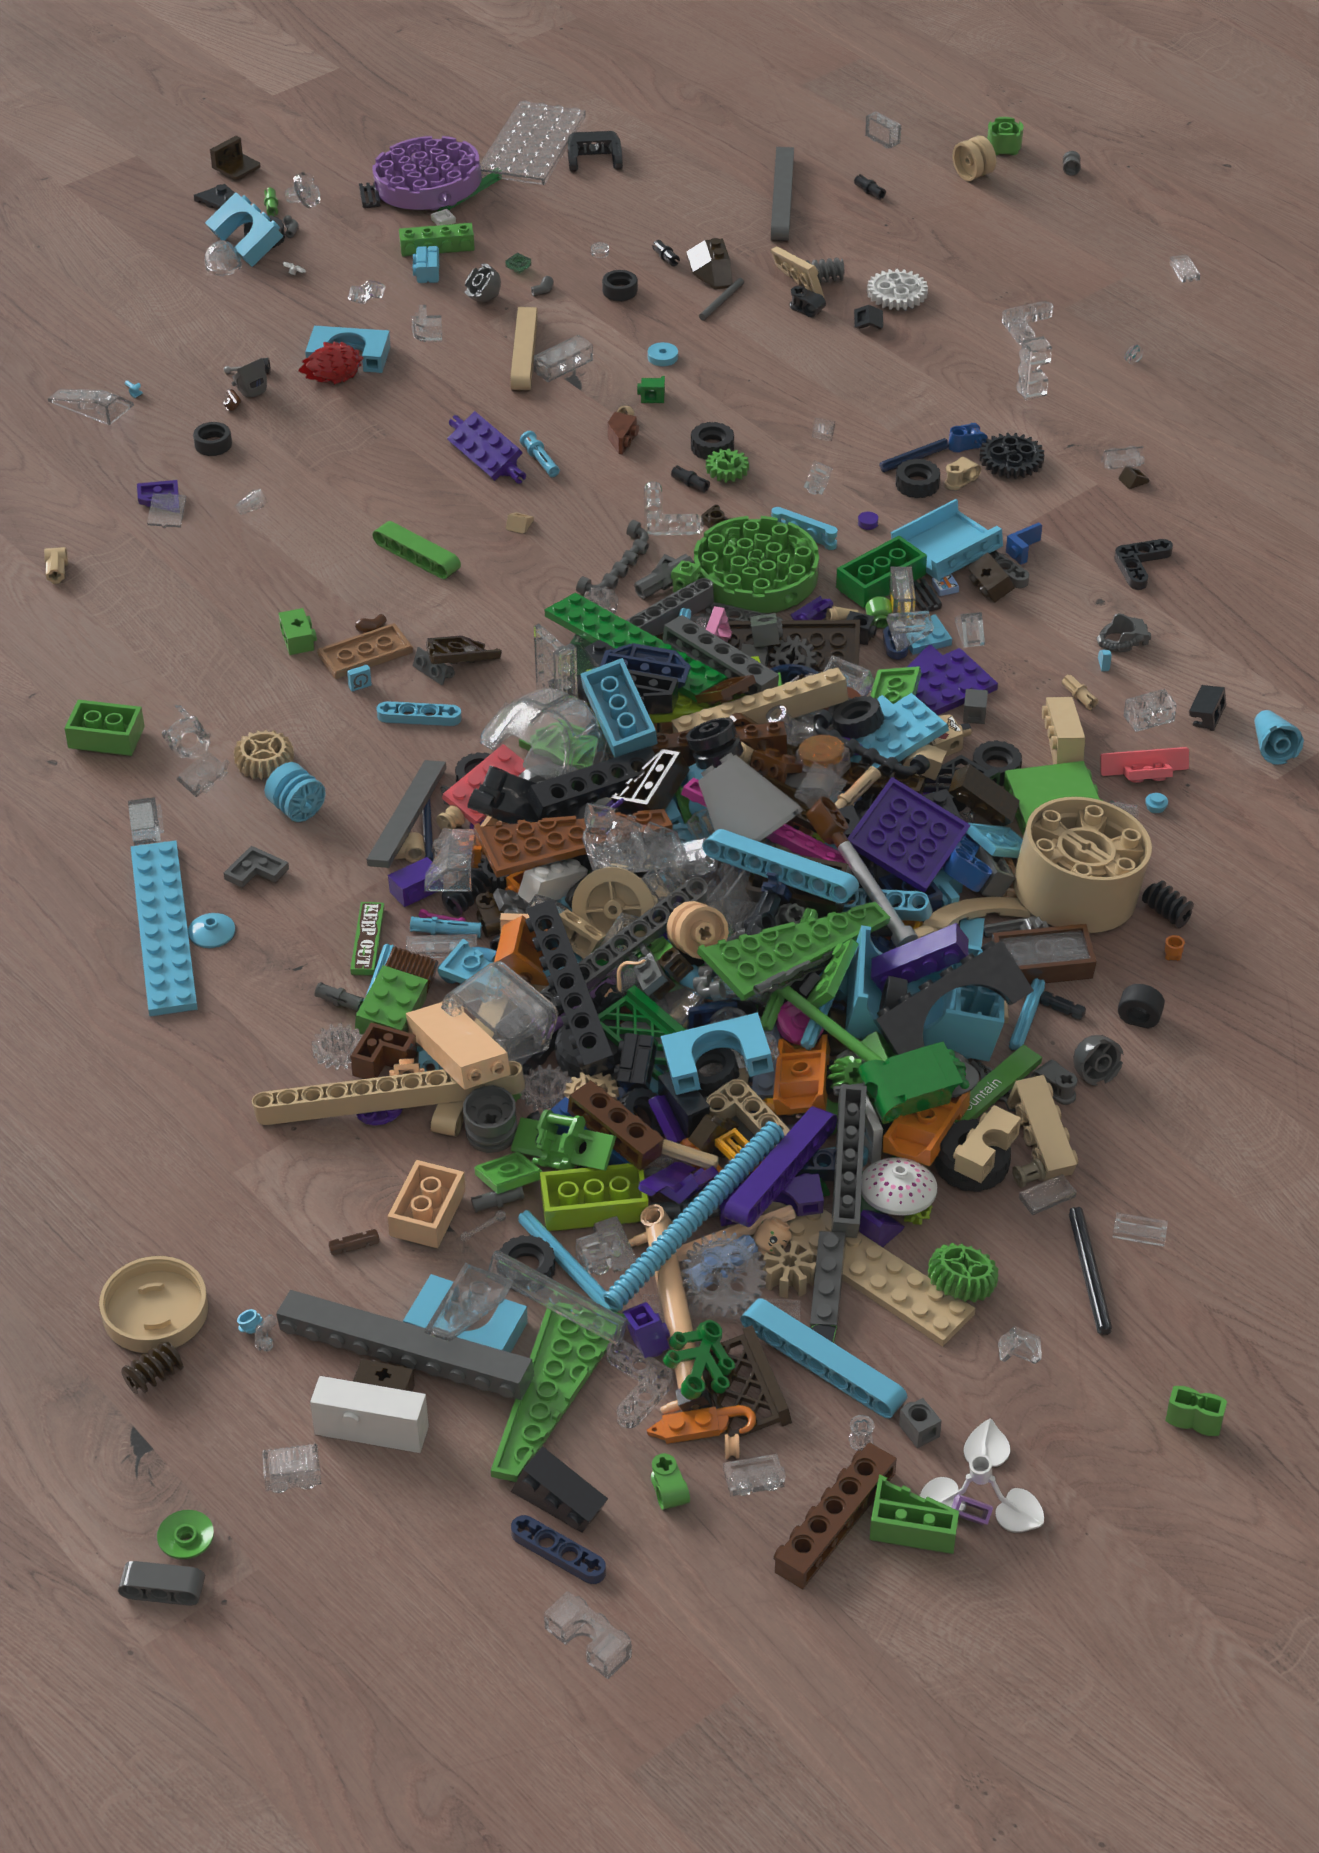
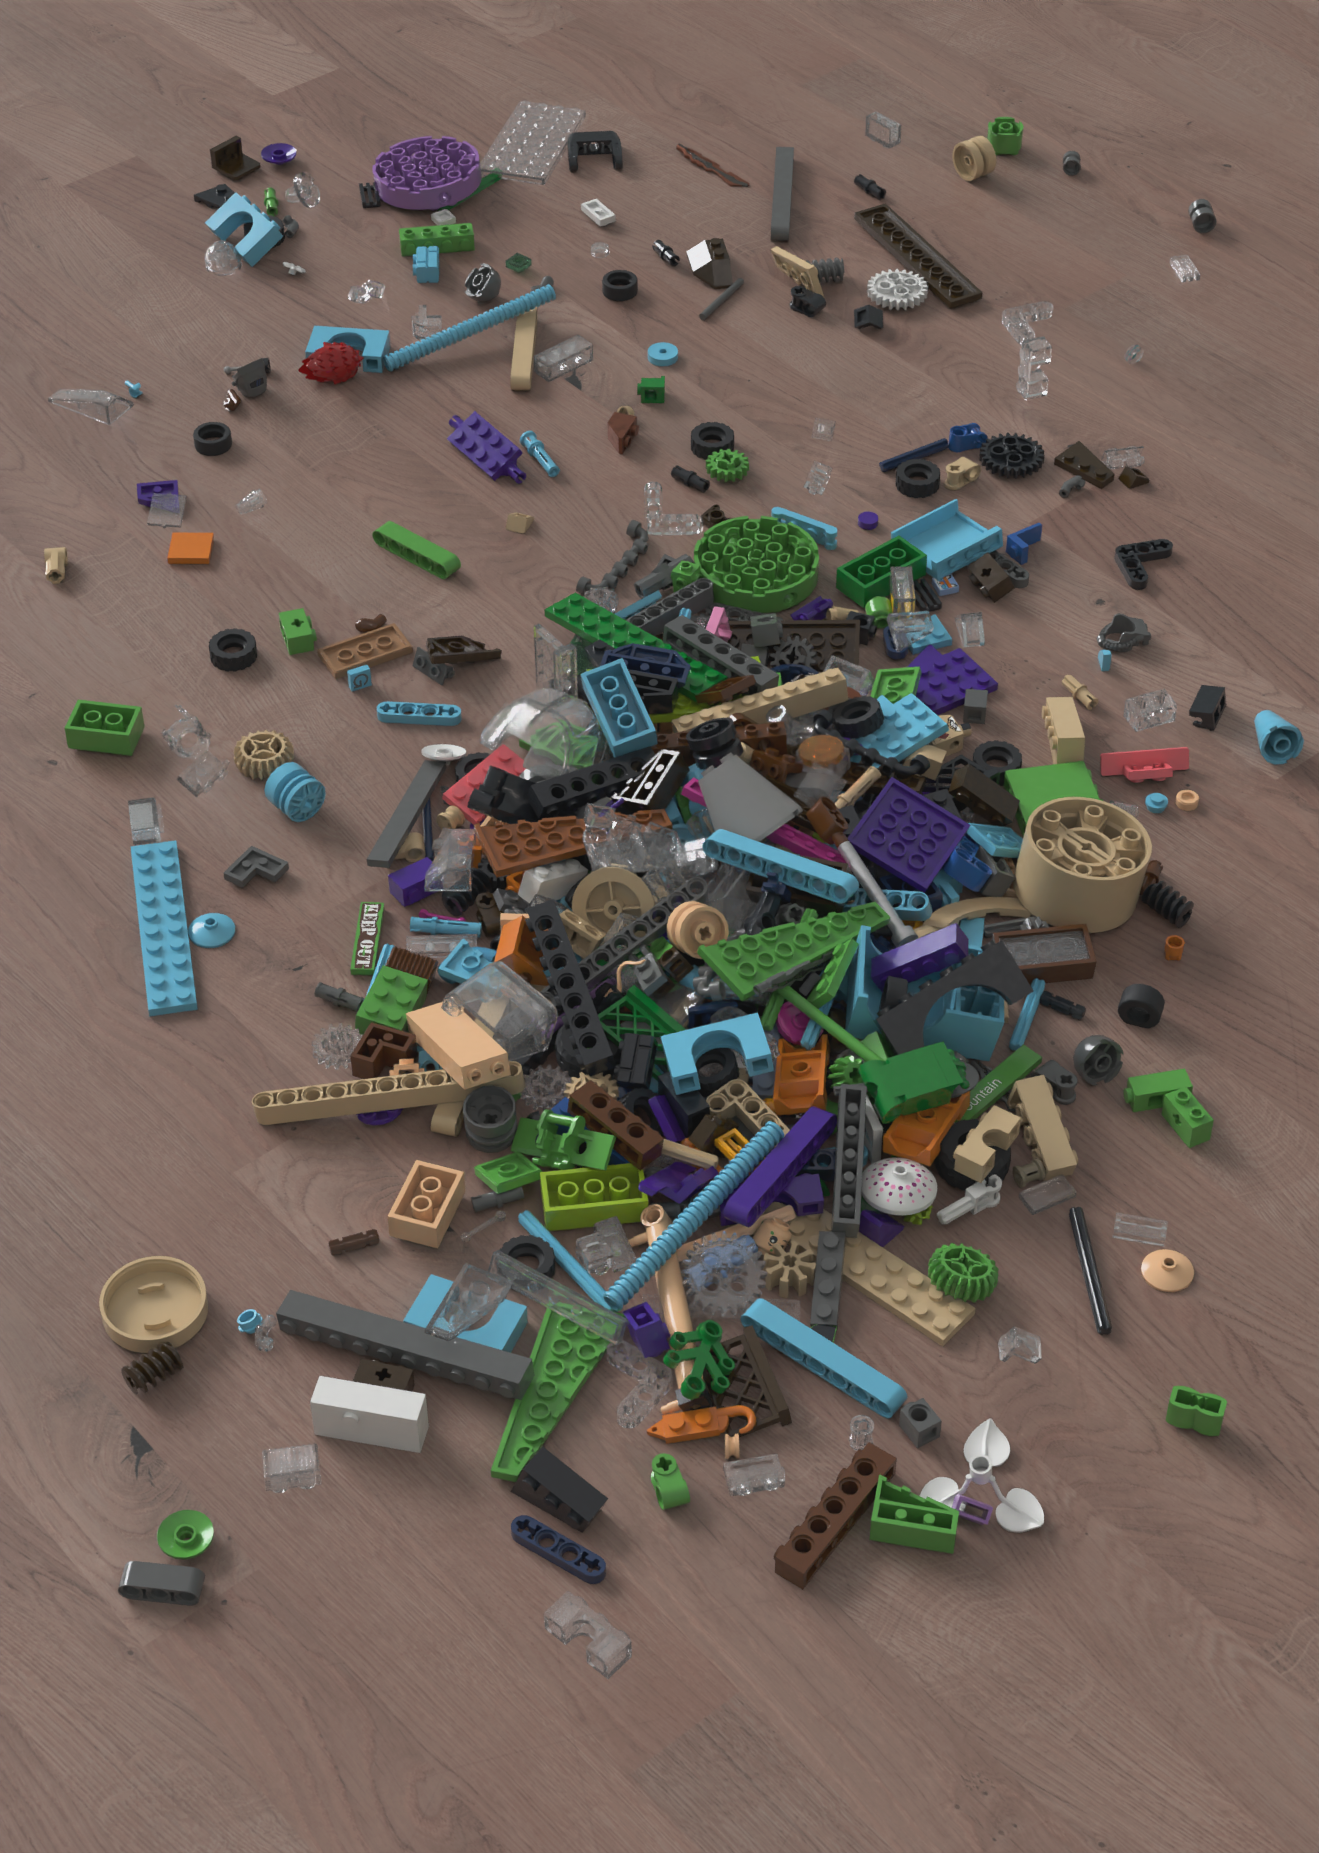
(190, 548): none -> orange tile
(233, 638): none -> black tyre
(278, 153): none -> dark purple dish
(443, 752): none -> white dish
(469, 327): none -> medium azure piece
(598, 212): none -> white plate
(639, 605): none -> medium azure tile
(709, 165): none -> copper sword
(918, 255): none -> dark brown plate
(975, 1200): none -> white connector
(1066, 488): none -> dark grey arm
(1082, 462): none -> dark brown wing
(1148, 1090): none -> bright green brick
(1151, 875): none -> reddish brown axle
(1167, 1270): none -> light nougat dish
(1187, 800): none -> light nougat tile
(1187, 1117): none -> bright green brick
(1202, 216): none -> dark grey wheel

